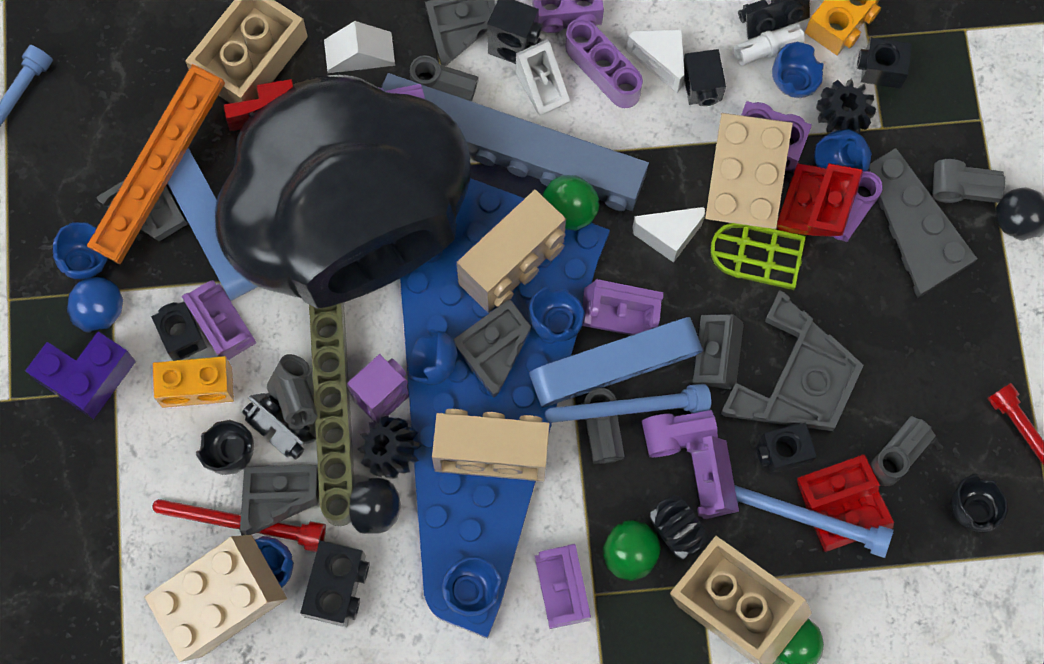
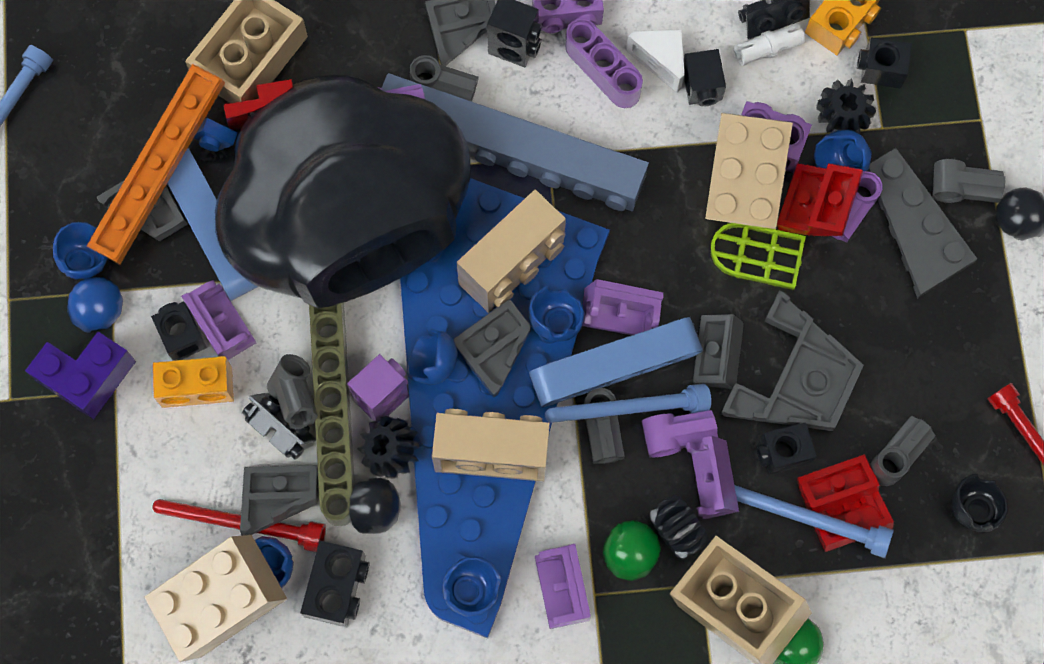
(214, 136): none -> blue plate
(226, 447): black hair -> none
(359, 48): white slope -> none
(541, 77): white slope -> none
(574, 200): green hair -> none
(669, 230): white slope -> none
(797, 70): blue hair -> none

